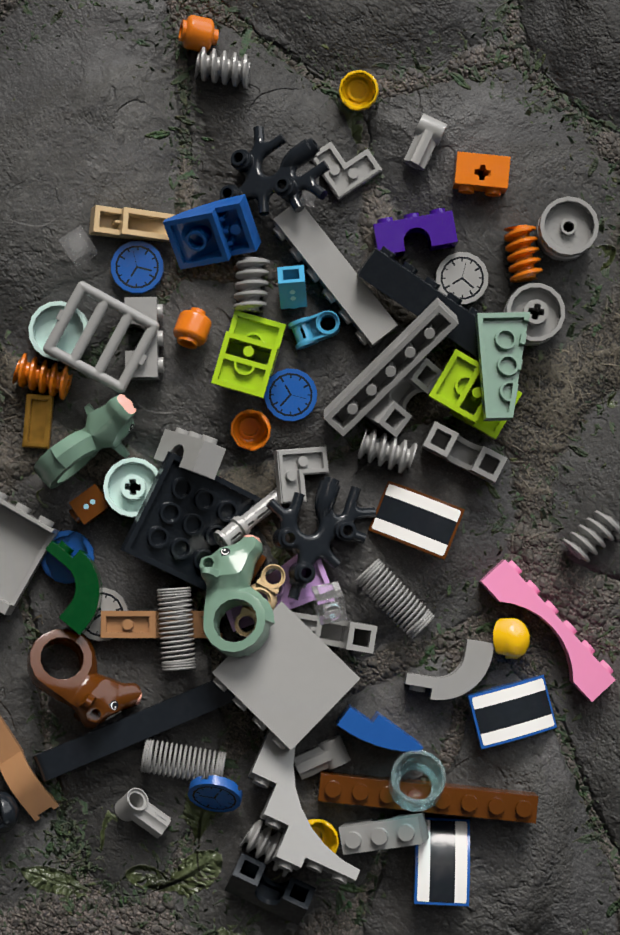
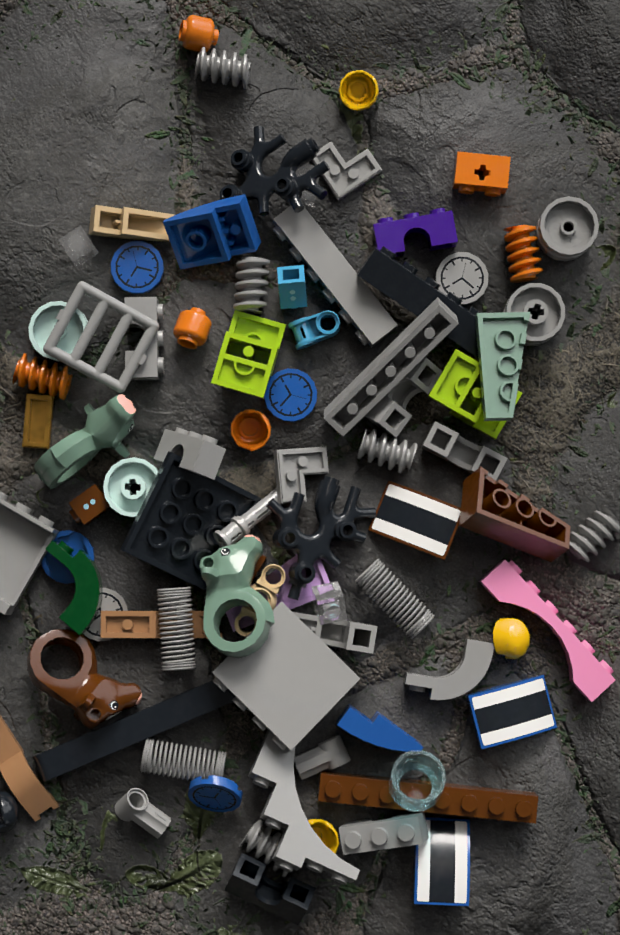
(427, 136): light grey piece -> none
(511, 519): none -> reddish brown wedge

